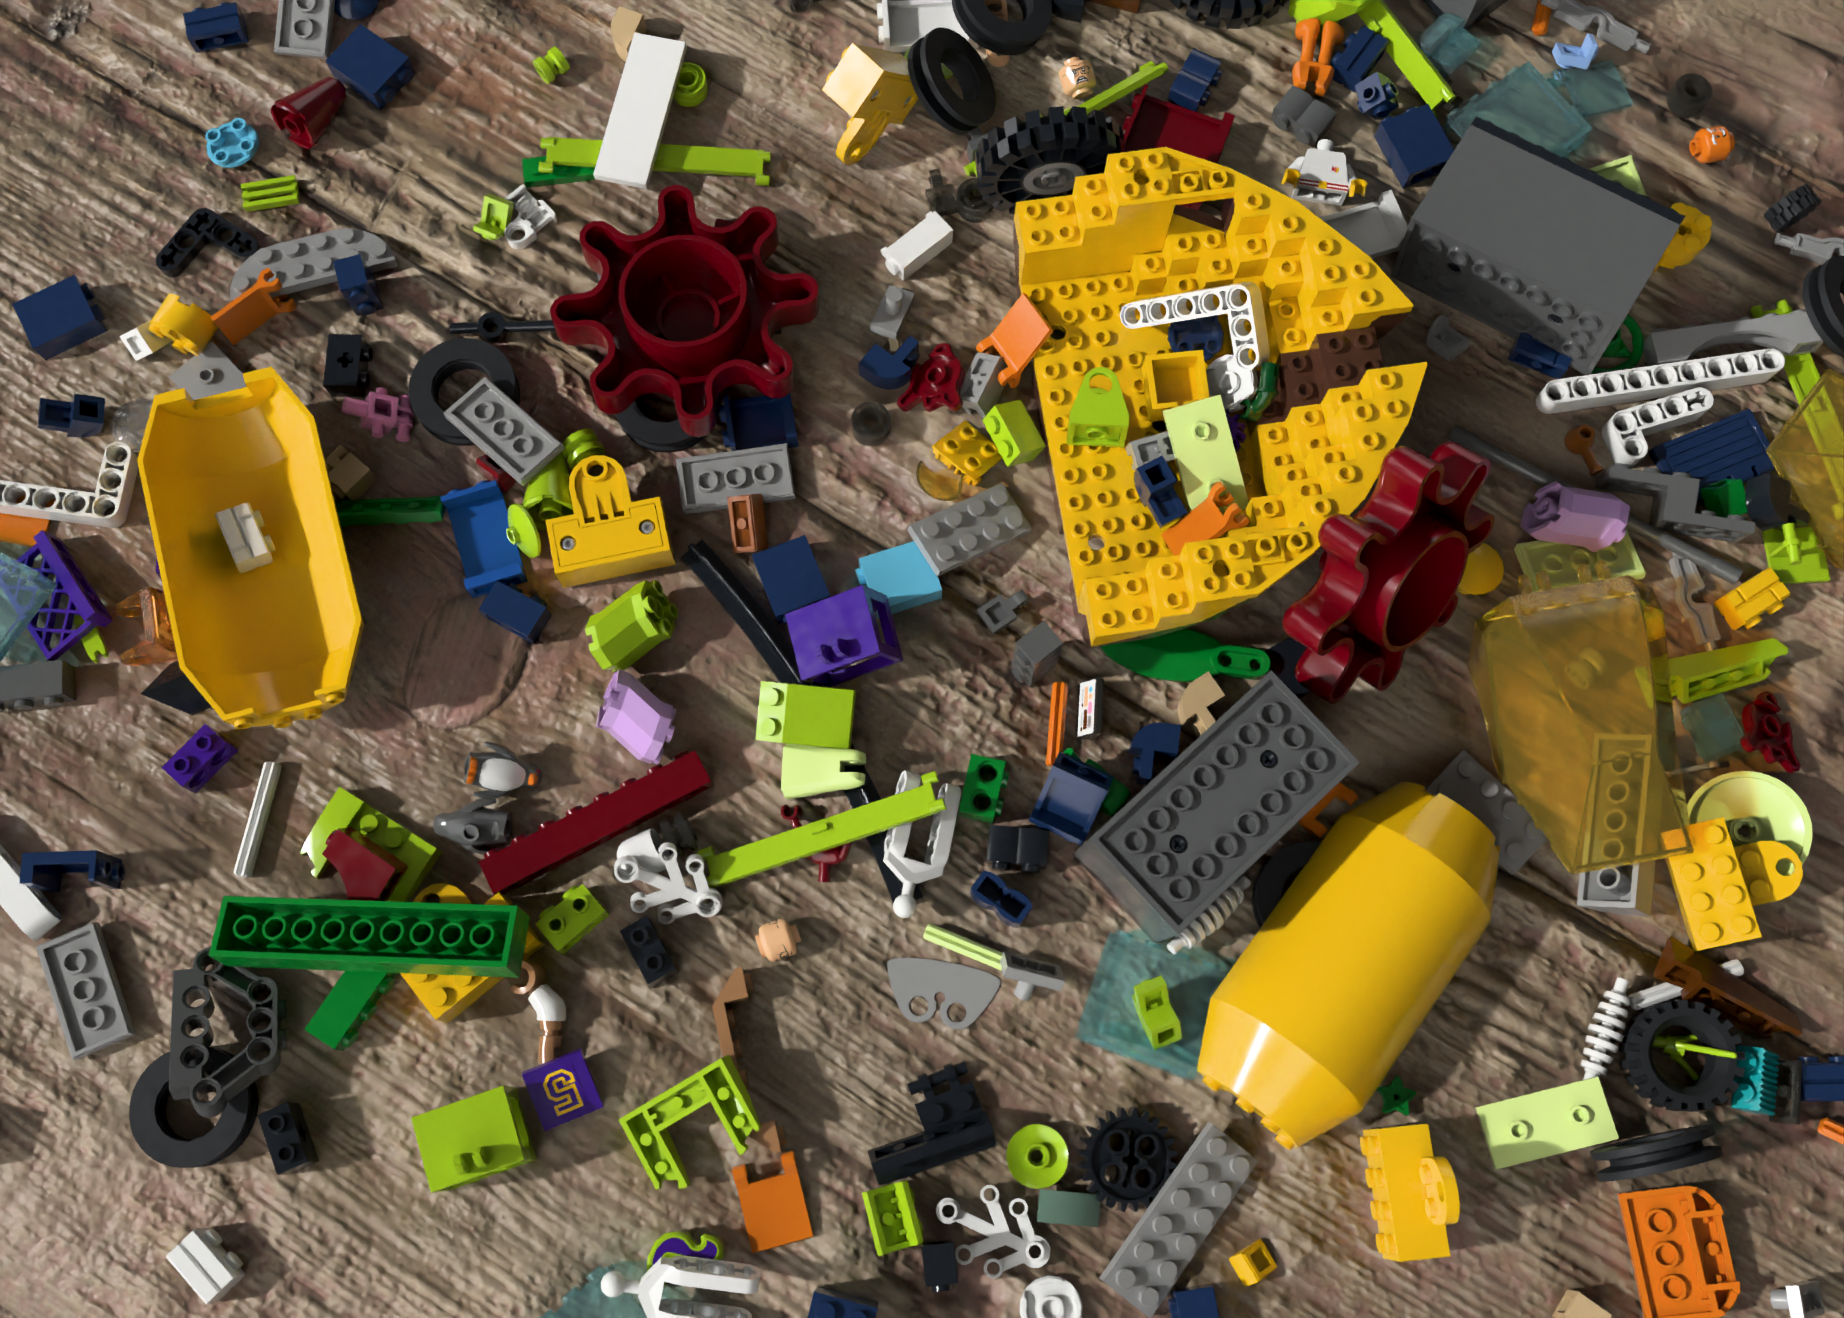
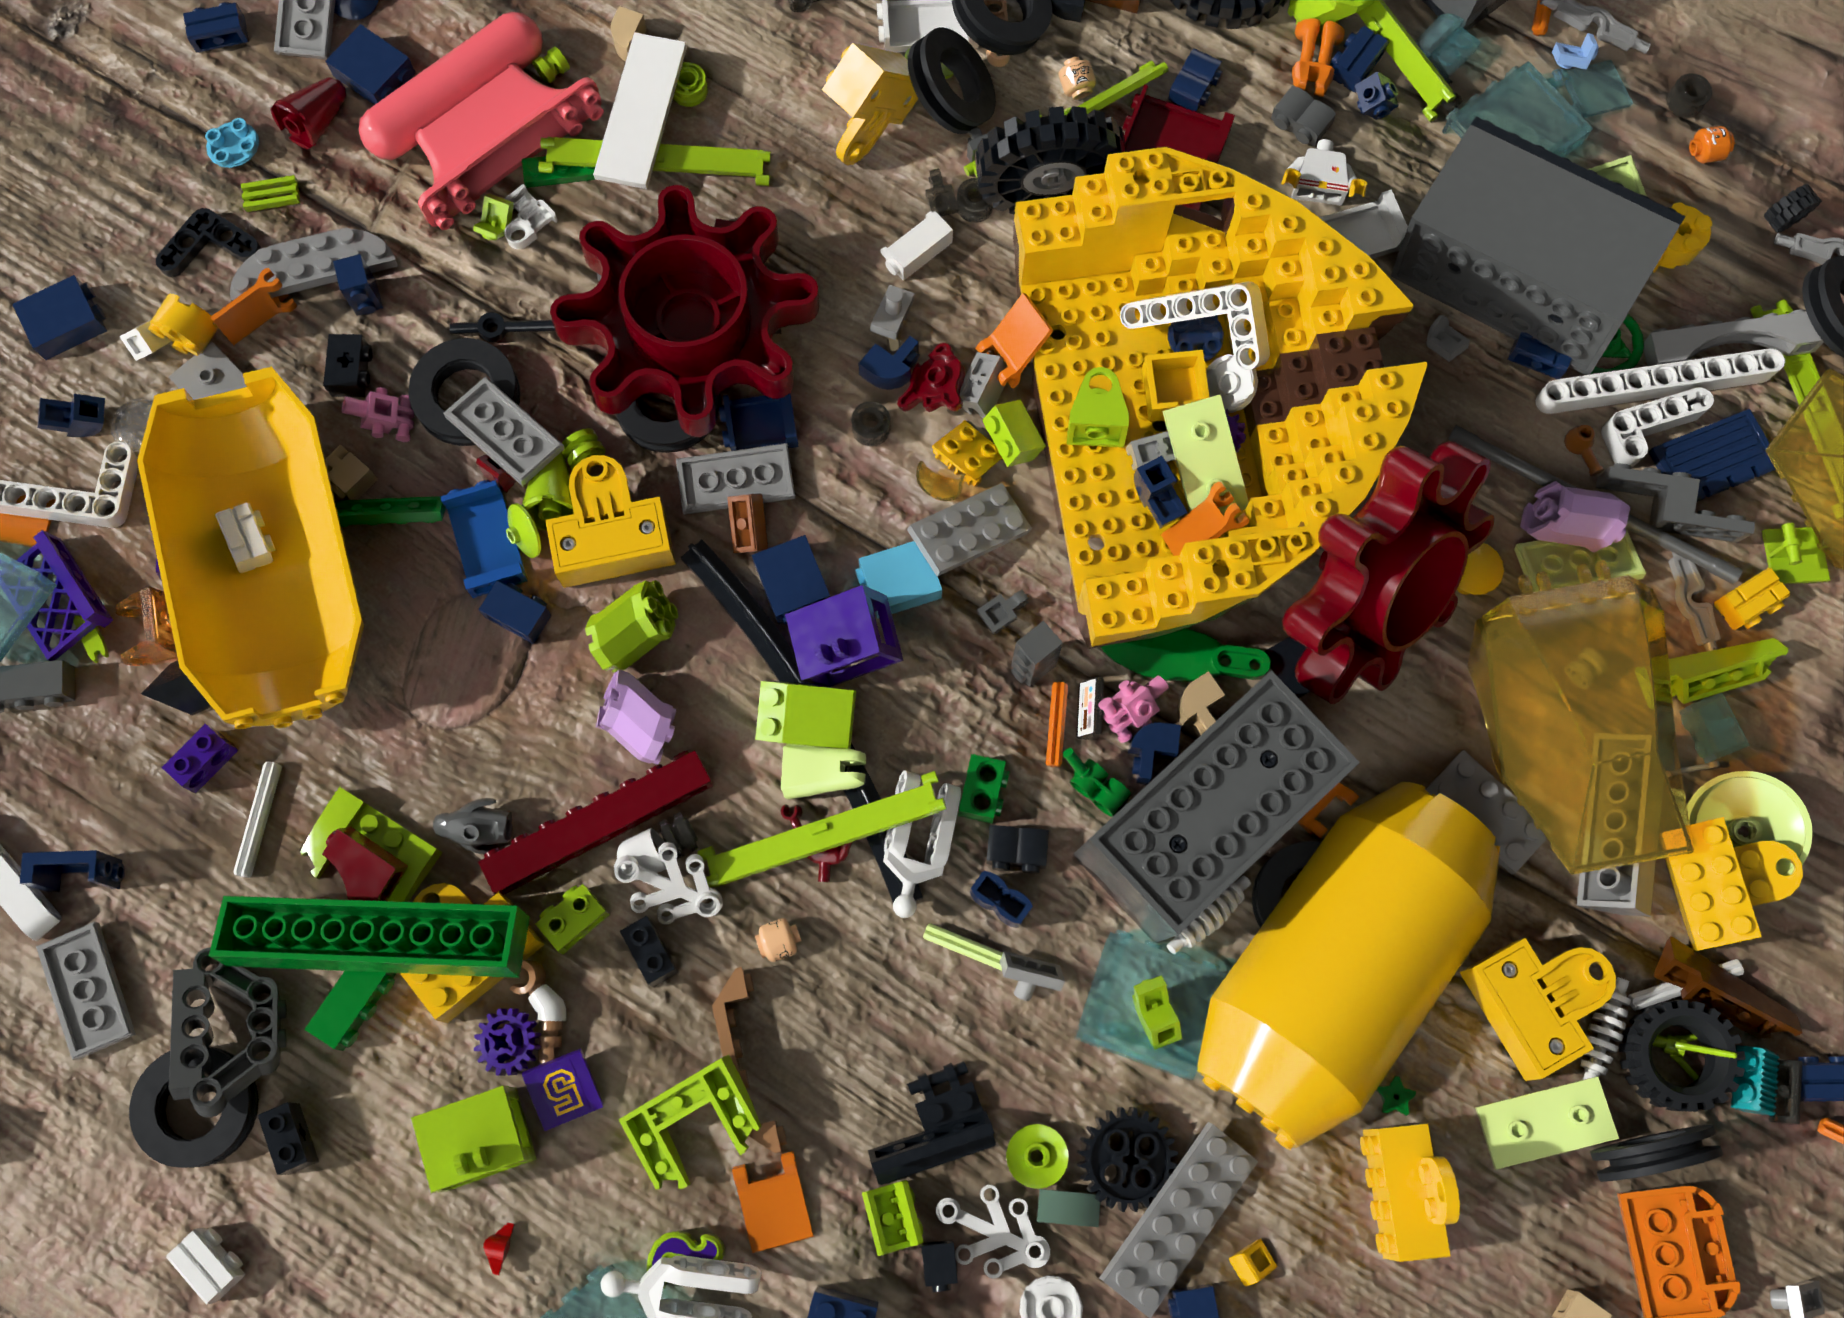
(477, 115): none -> coral piece
(497, 1247): none -> red piece
(499, 771): animal -> none
(519, 1038): none -> dark purple gear
(957, 982): light grey piece -> none
(1071, 798): dark blue panel -> none
(1132, 705): none -> bright pink piece
(1265, 393): dark green piece -> none
(1414, 145): dark blue brick -> none
(1539, 1004): none -> yellow brick
(1725, 497): green brick -> none
(1768, 733): dark red tile -> none
(1769, 505): black brick -> none

